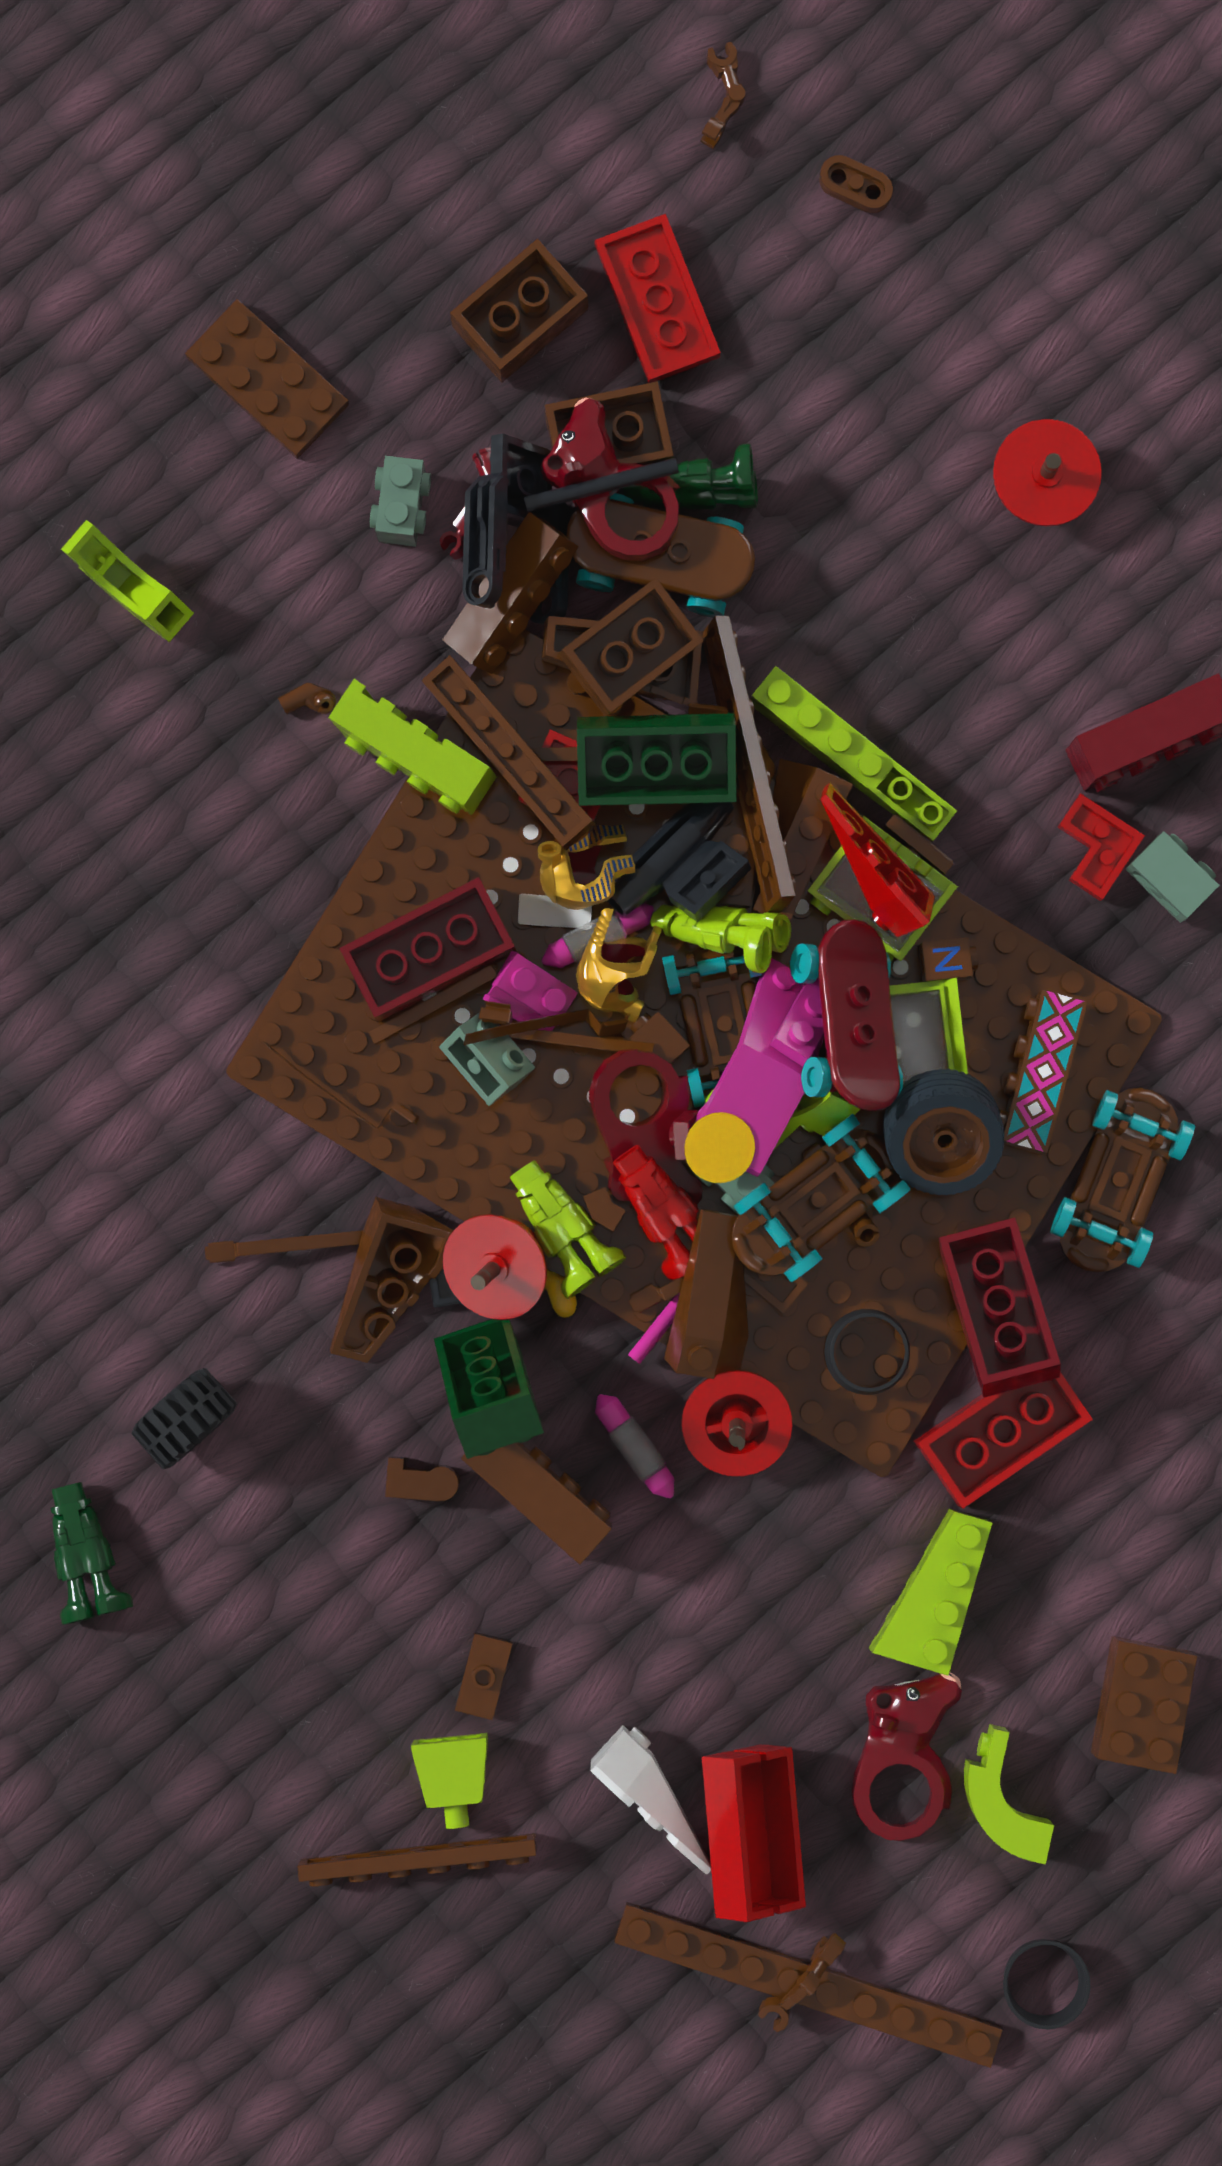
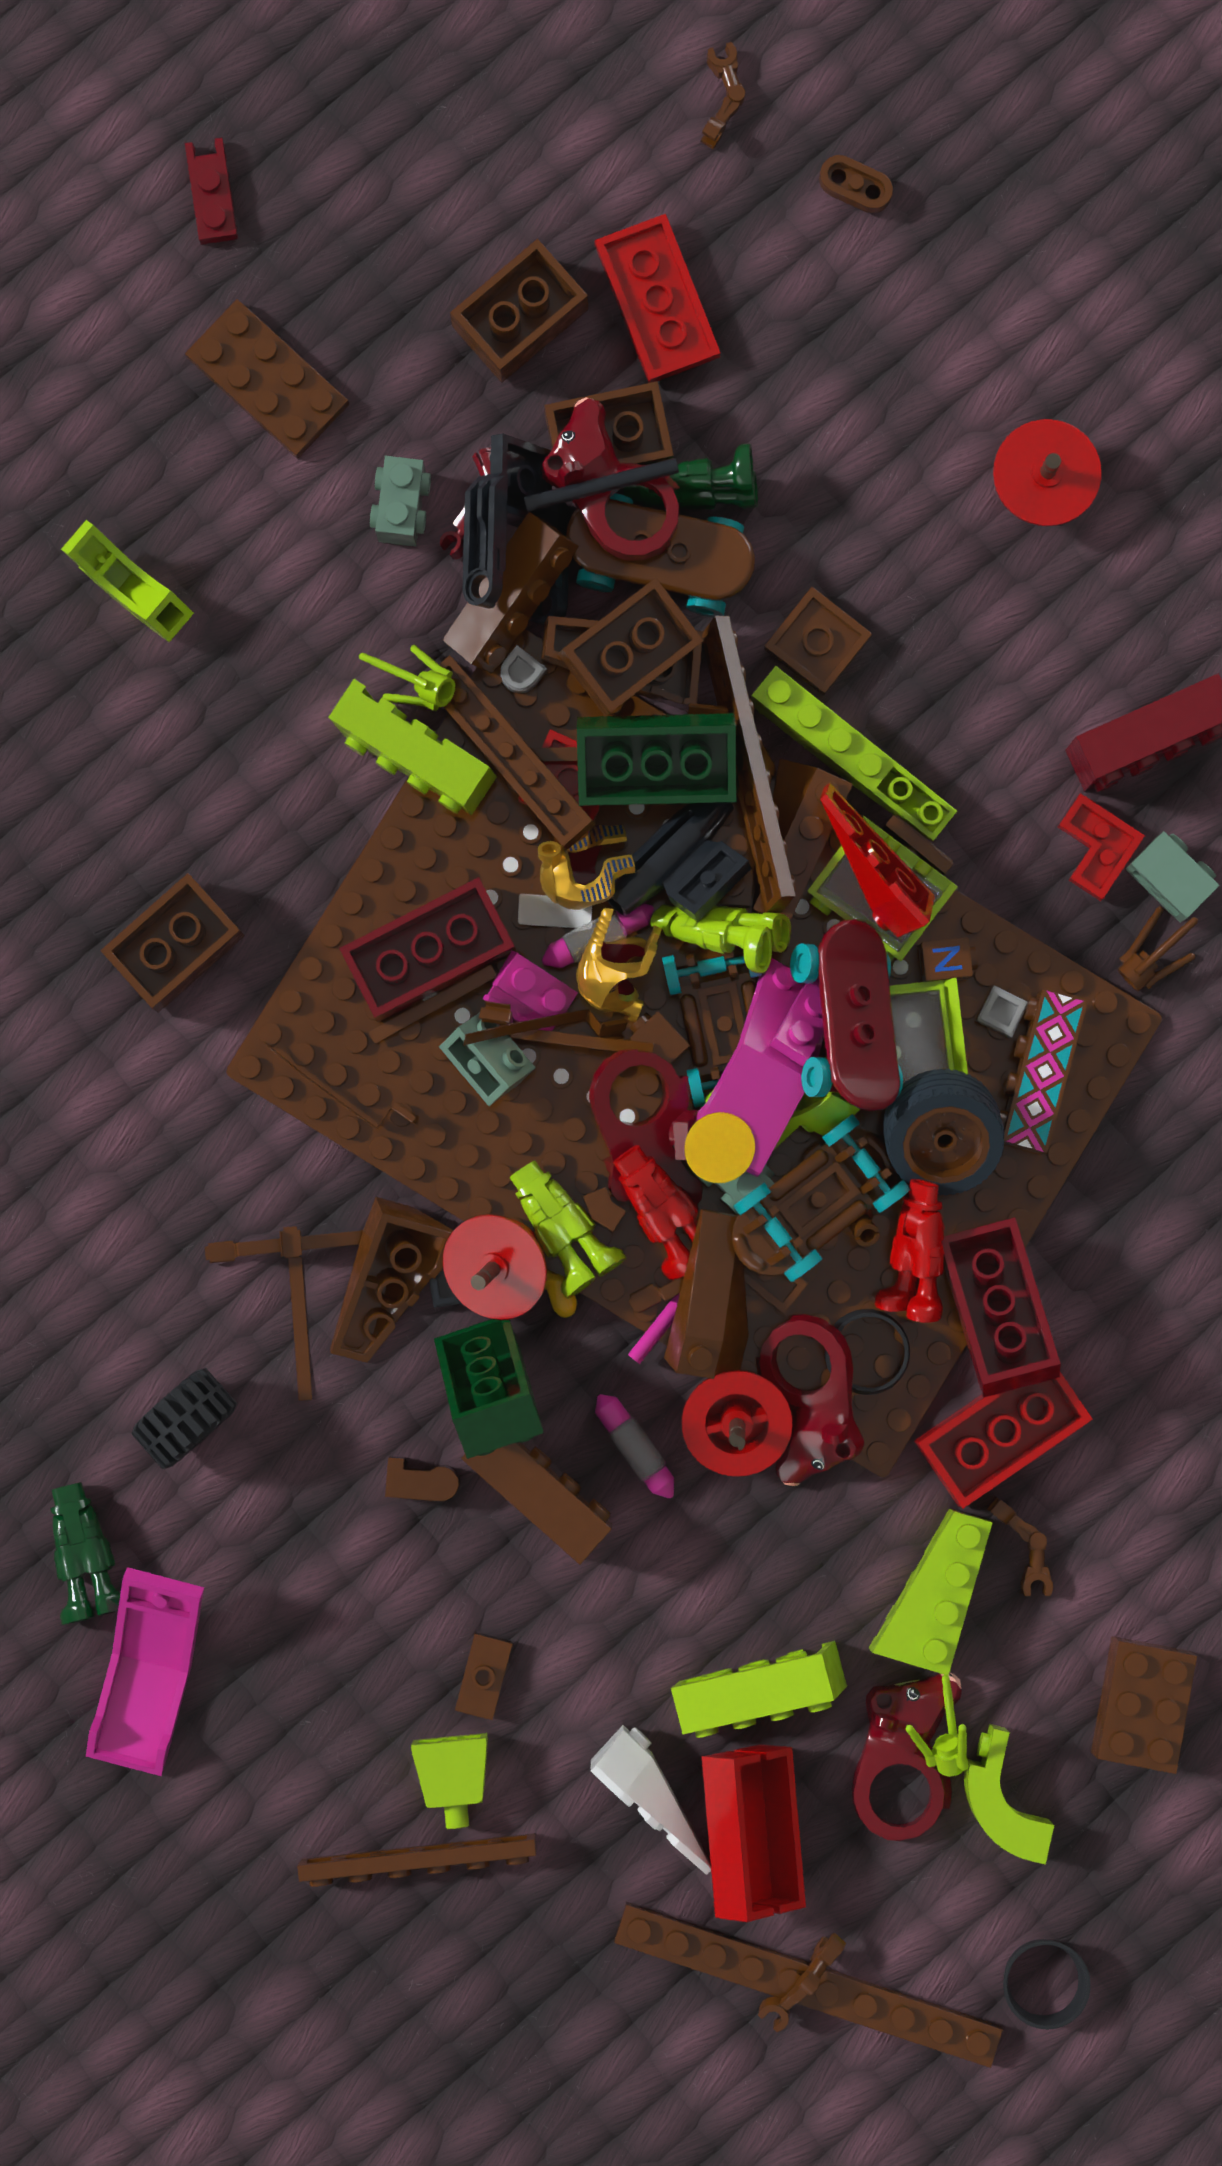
(146, 1671): none -> dark pink windscreen
(172, 943): none -> reddish brown brick
(211, 194): none -> dark red hinge
(291, 1248): none -> reddish brown piece
(310, 696): reddish brown arm -> none
(433, 687): none -> lime plant
(521, 671): none -> light grey tile
(759, 1691): none -> lime wedge
(817, 641): none -> reddish brown plate
(821, 1418): none -> dark red animal
(915, 1254): none -> red piece
(950, 1749): none -> lime plant
(1002, 1011): none -> light grey tile
(1036, 1544): none -> reddish brown piece
(1120, 1180): reddish brown piece -> none
(1140, 969): none -> reddish brown plant

